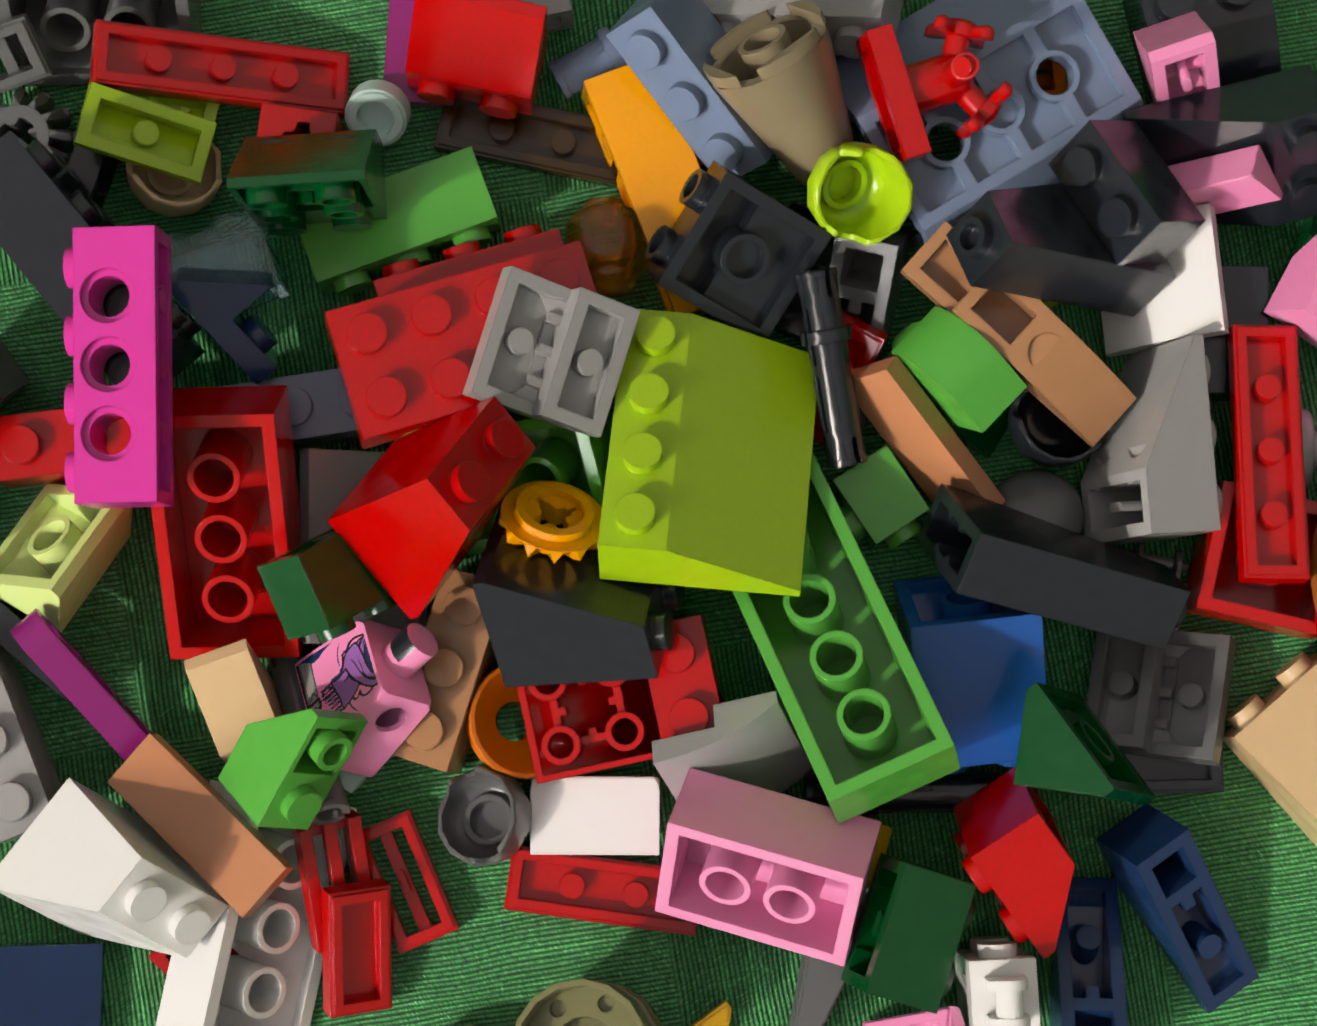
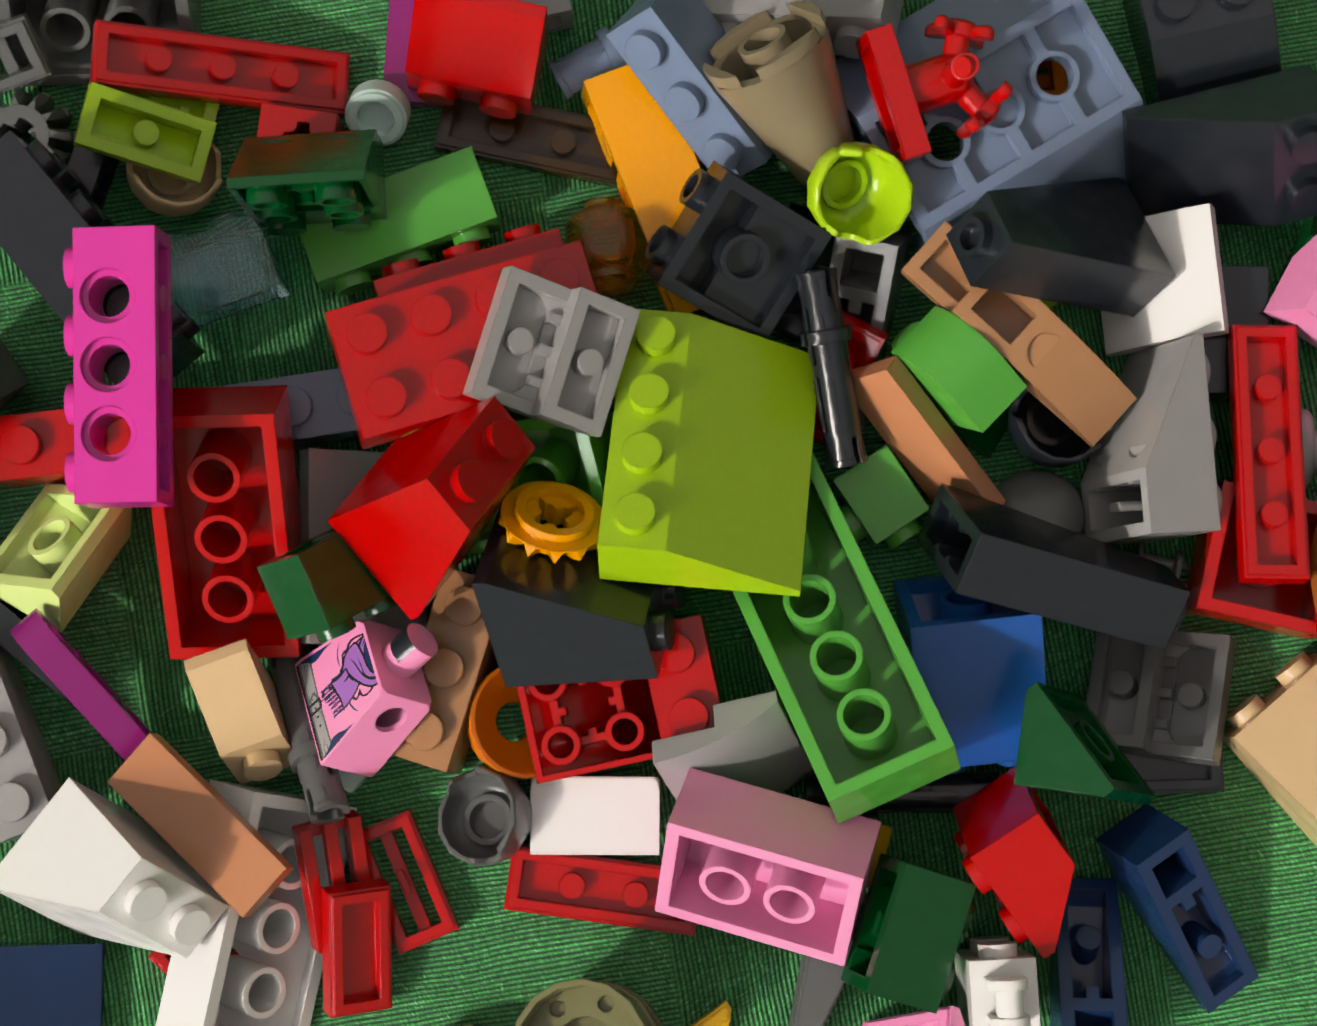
(217, 301): dark blue slope -> none
(290, 764): bright green slope -> none
(1126, 192): black brick -> none
(1178, 57): bright pink slope -> none
(1229, 179): bright pink slope -> none

